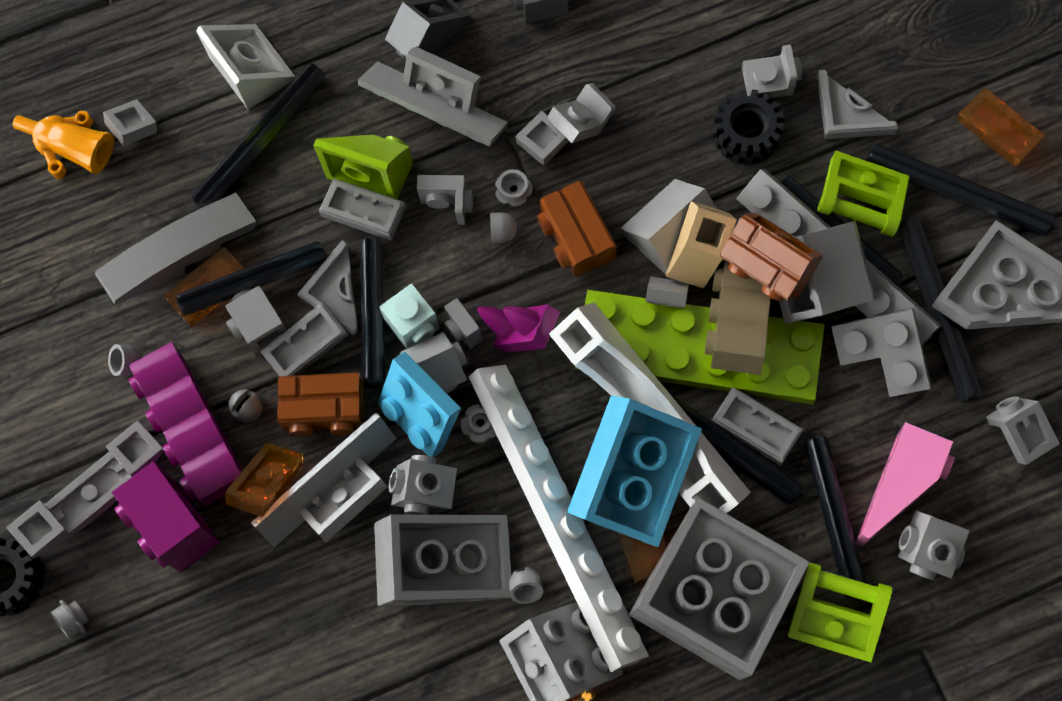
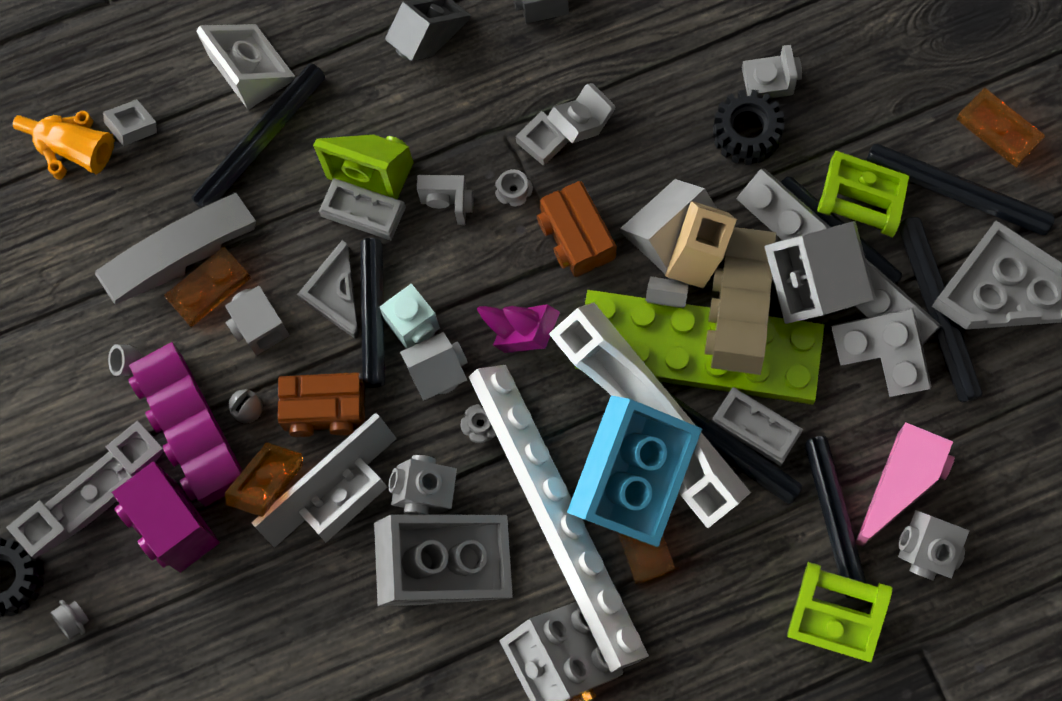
(250, 277): black axle -> none
(304, 342): light grey plate -> none
(418, 405): medium azure plate -> none
(437, 92): light grey bracket -> none
(461, 325): light grey plate -> none
(502, 227): light grey hinge -> none
(527, 594): light grey hinge -> none
(719, 589): light grey slope -> none
(770, 257): brick -> none
(847, 113): light grey tile -> none
(1024, 428): light grey bracket -> none

